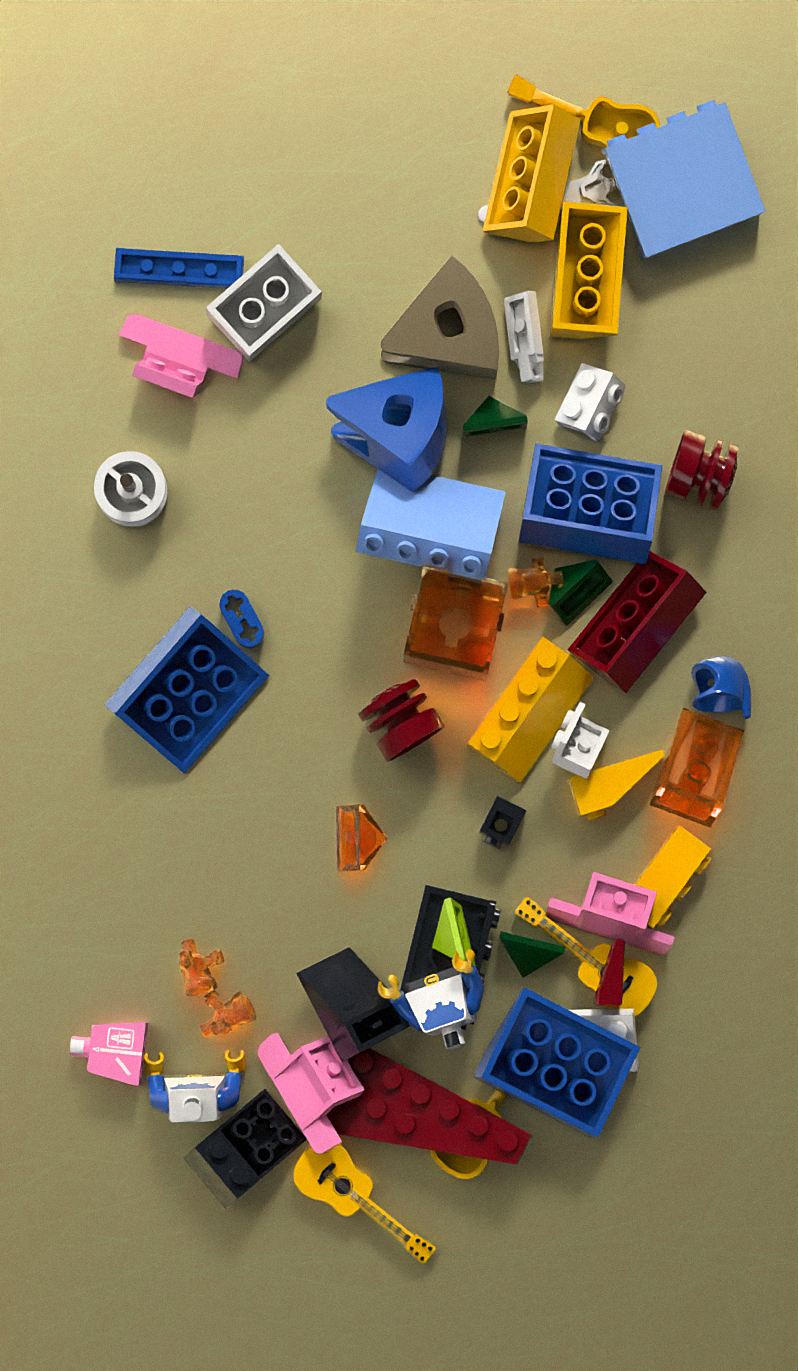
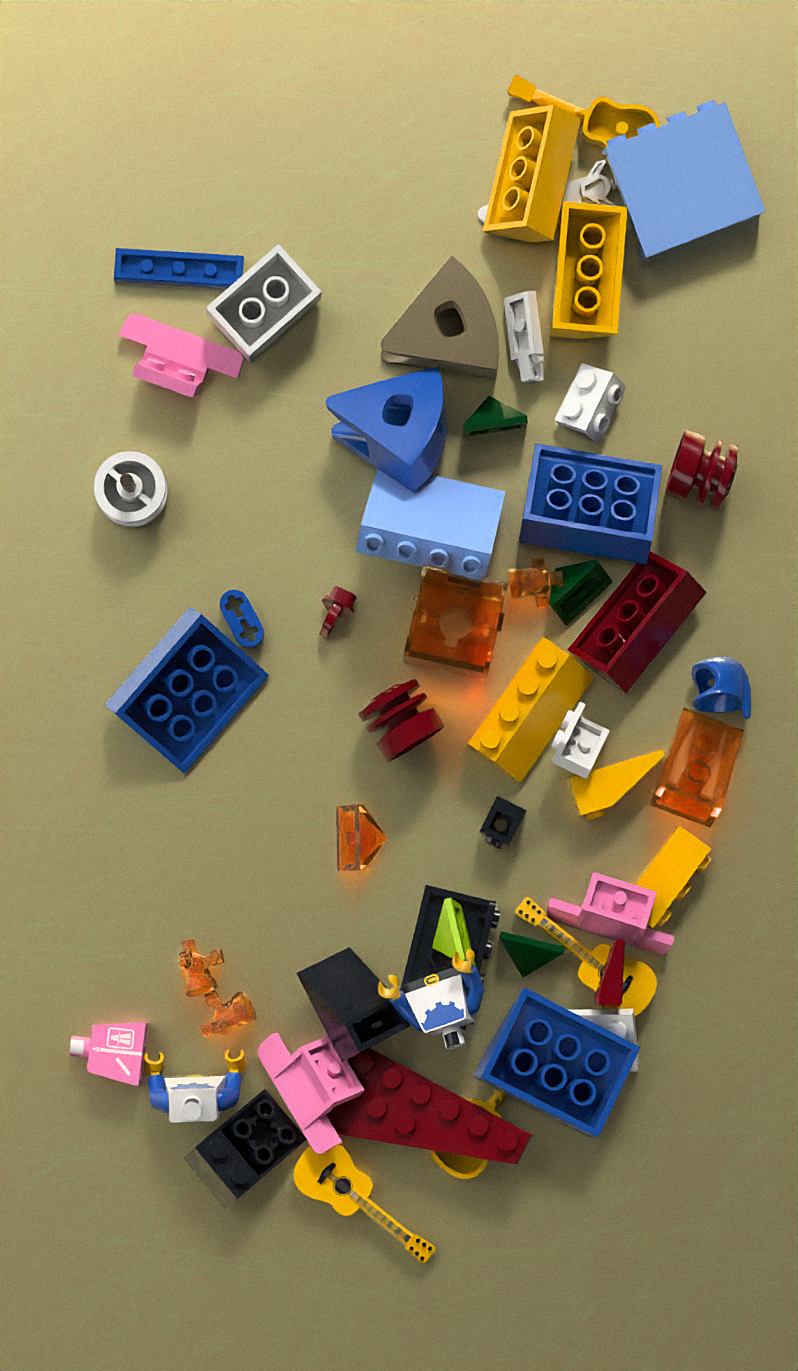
(338, 604): none -> dark red piece

